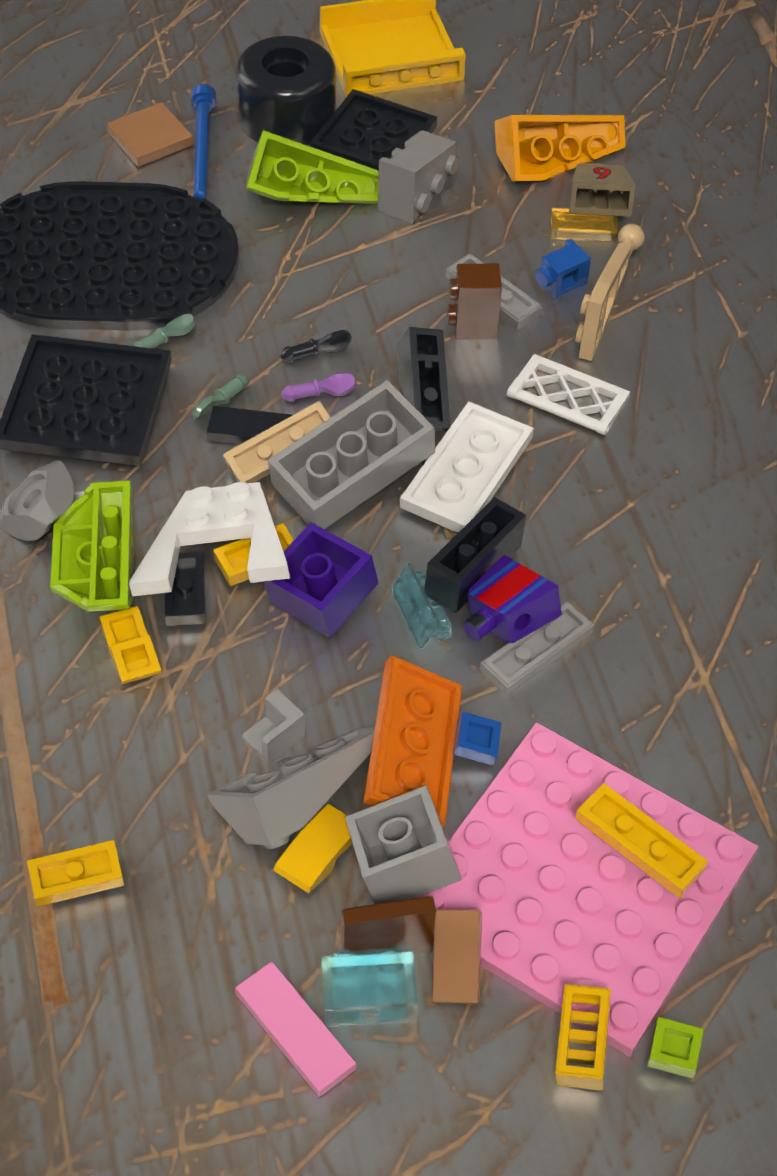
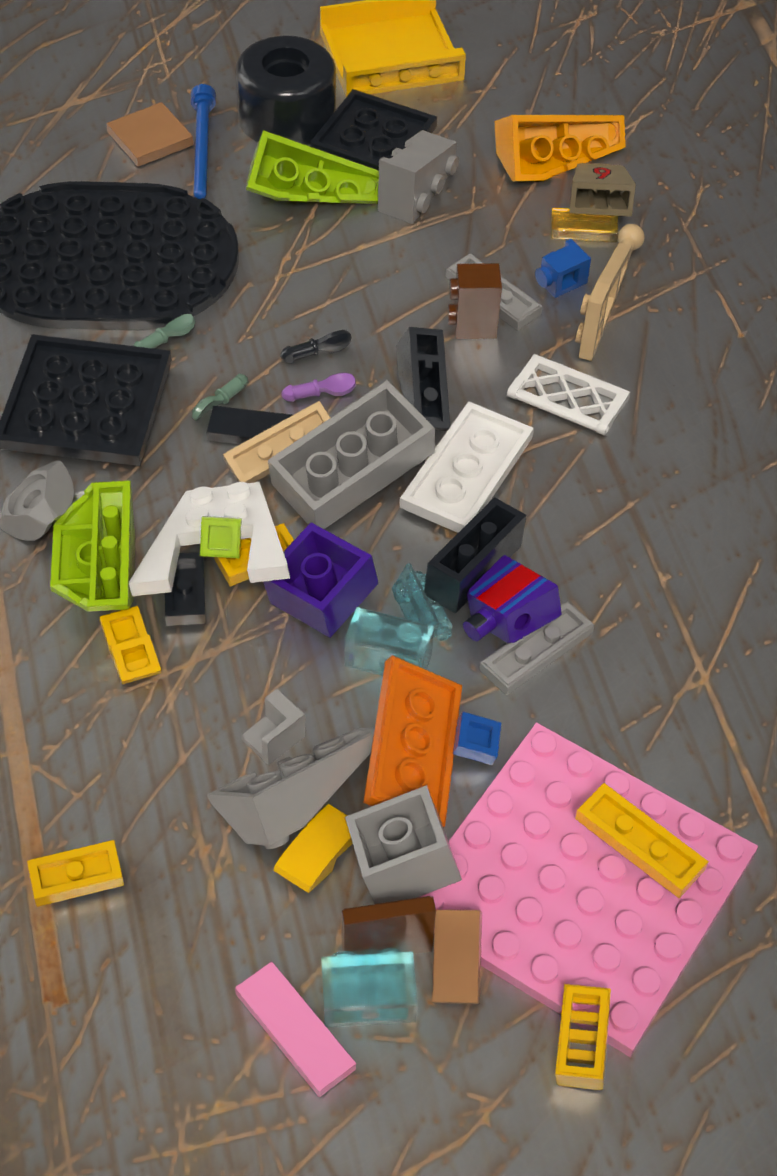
(220, 537): none -> lime tile
(378, 636): none -> clear light blue brick
(675, 1047): lime plate -> none

